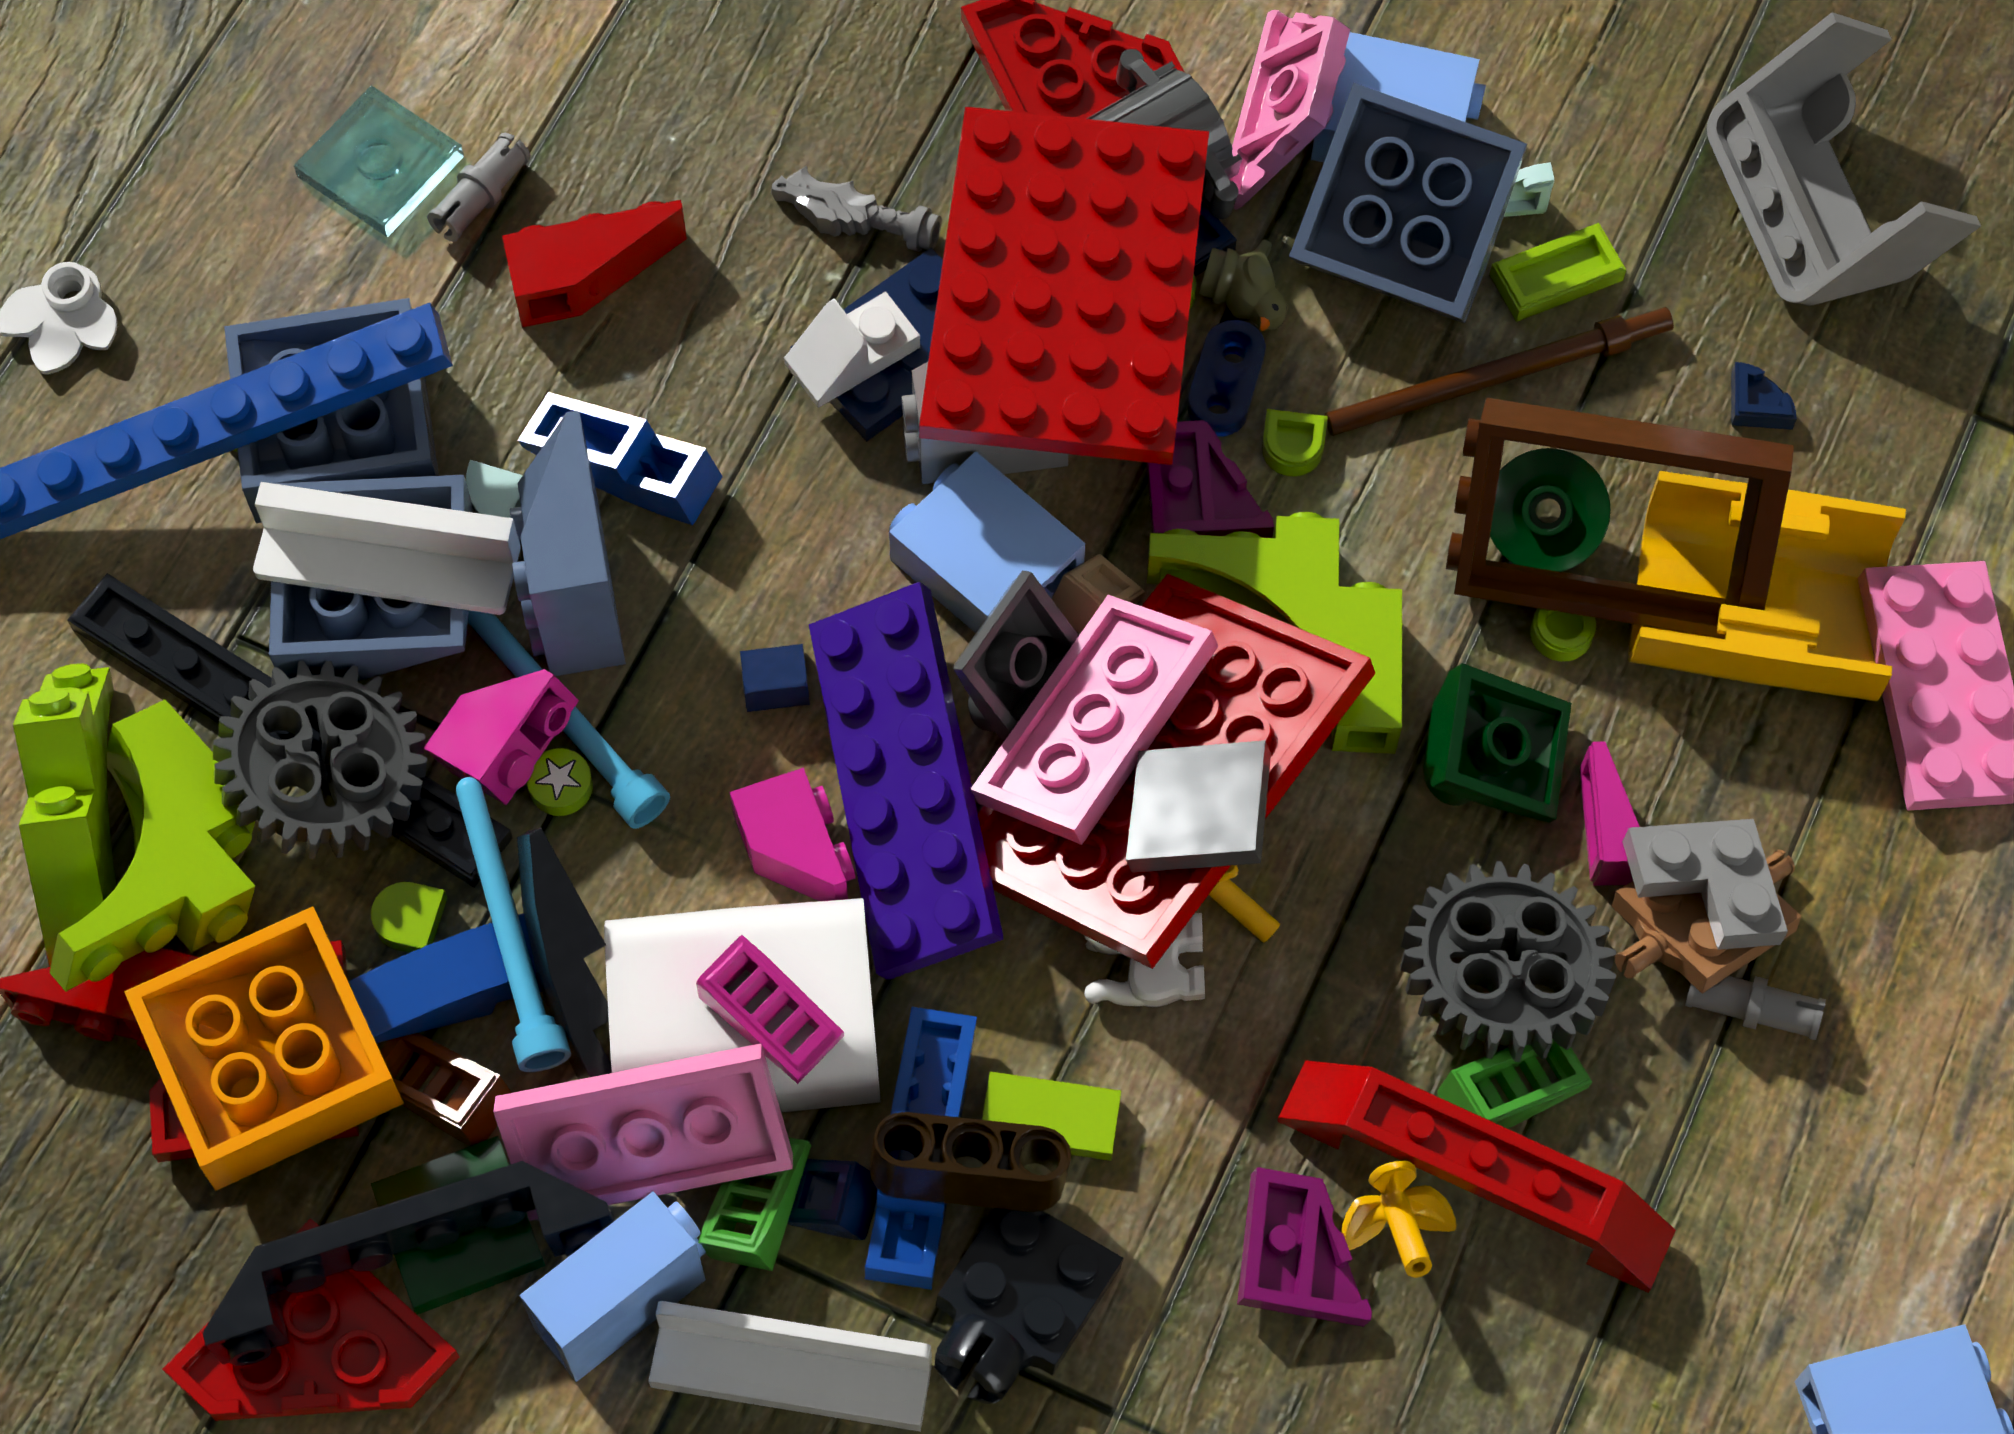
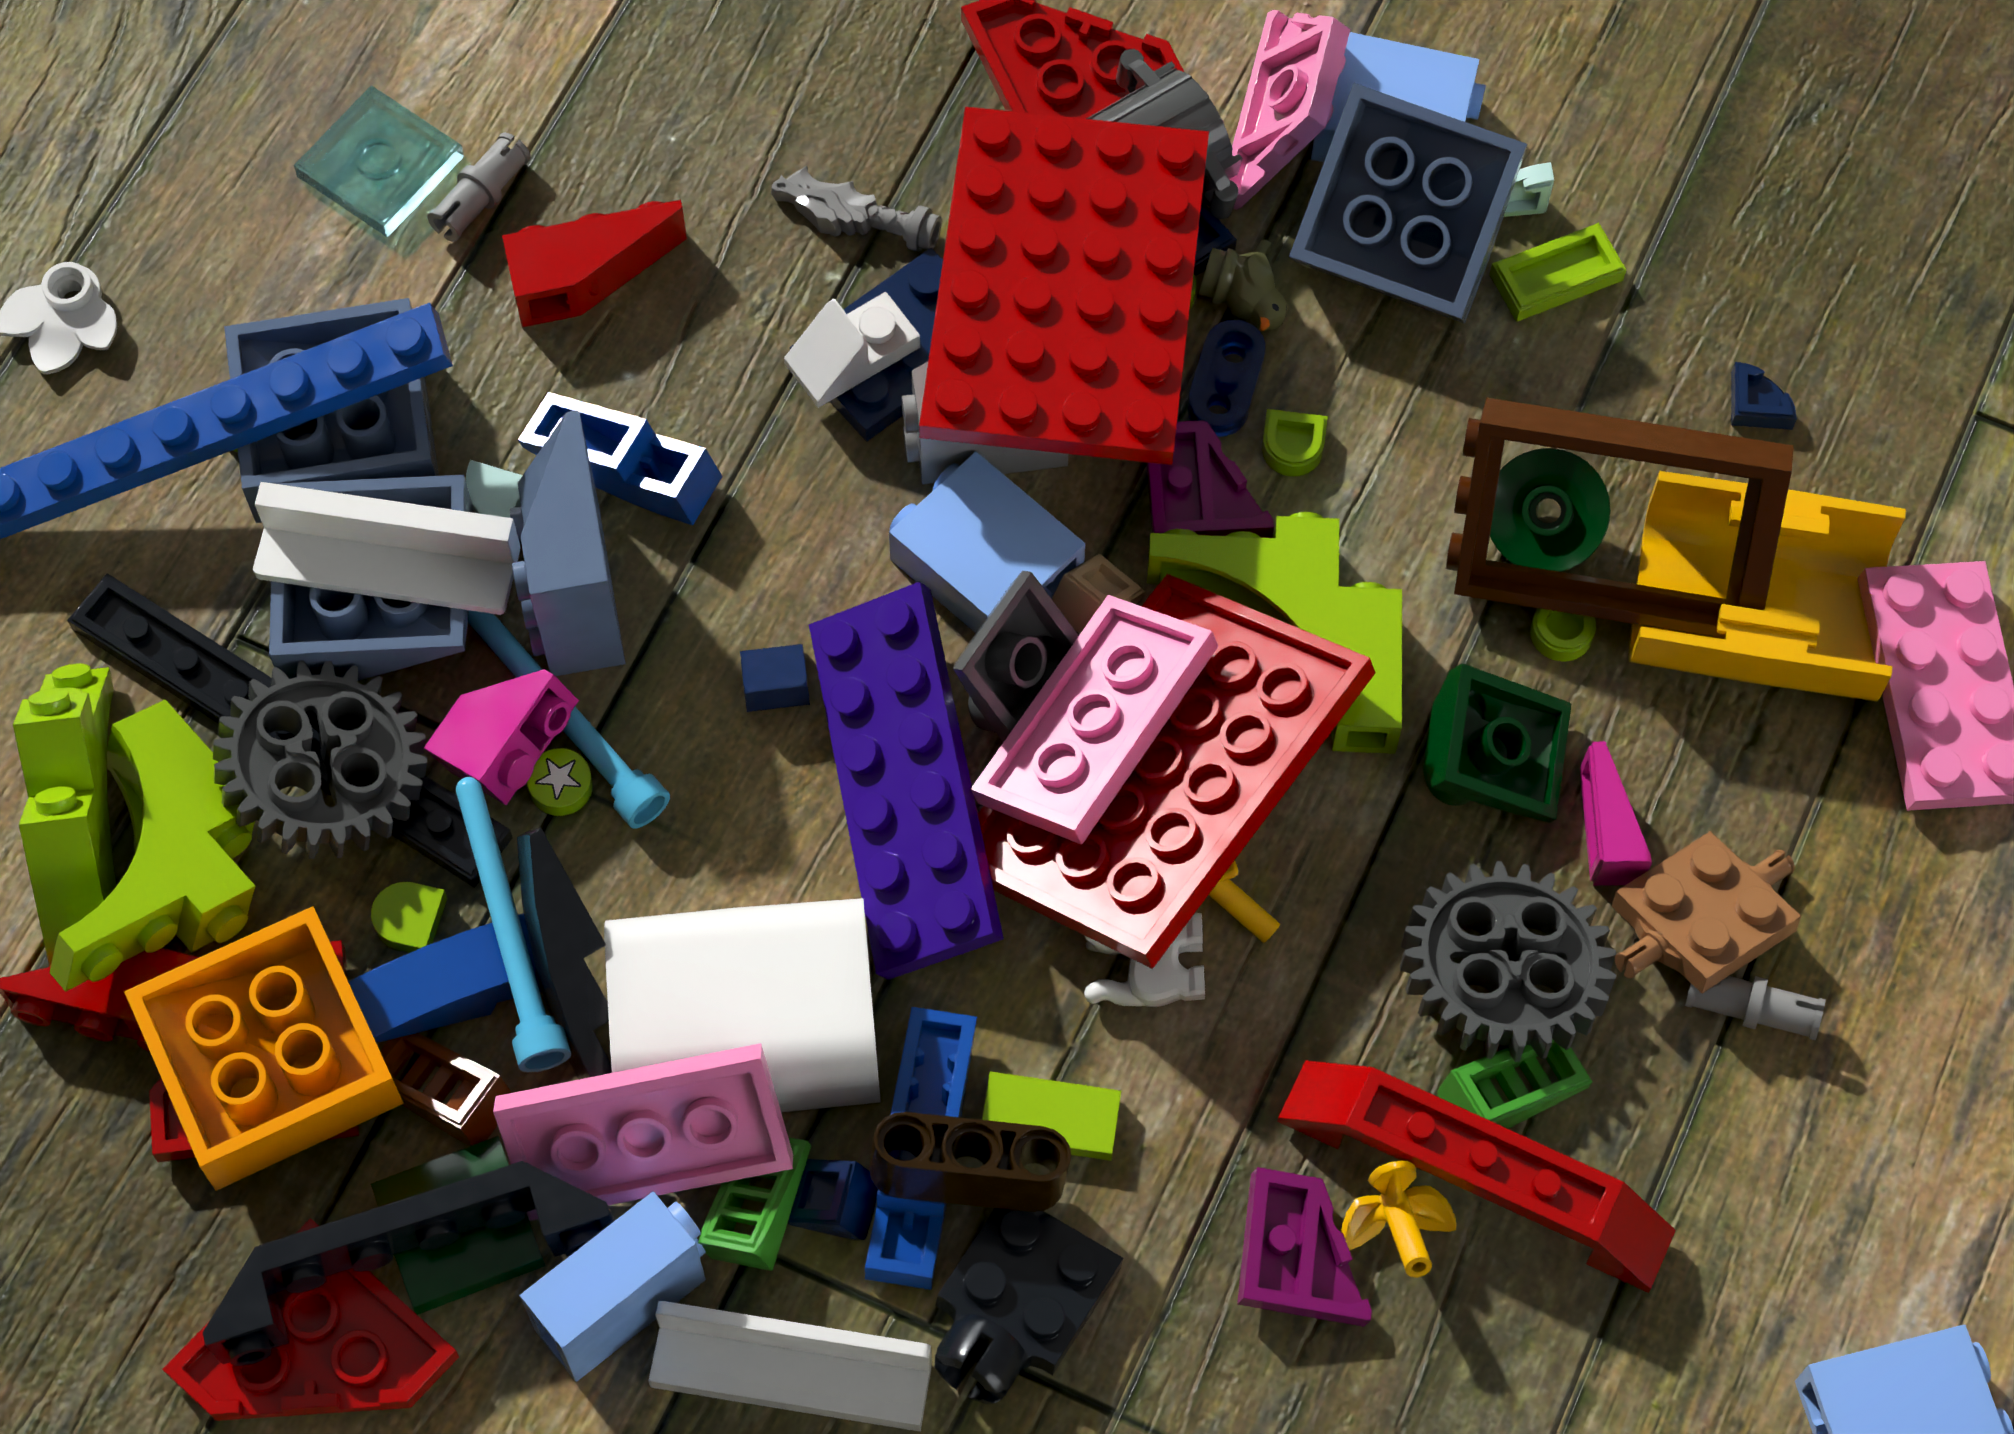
(744, 956): dark pink slope -> none
(788, 838): dark pink slope -> none
(1199, 807): tile -> none
(1608, 337): reddish brown bar -> none
(1719, 862): light grey plate -> none
(1790, 186): light grey windscreen -> none

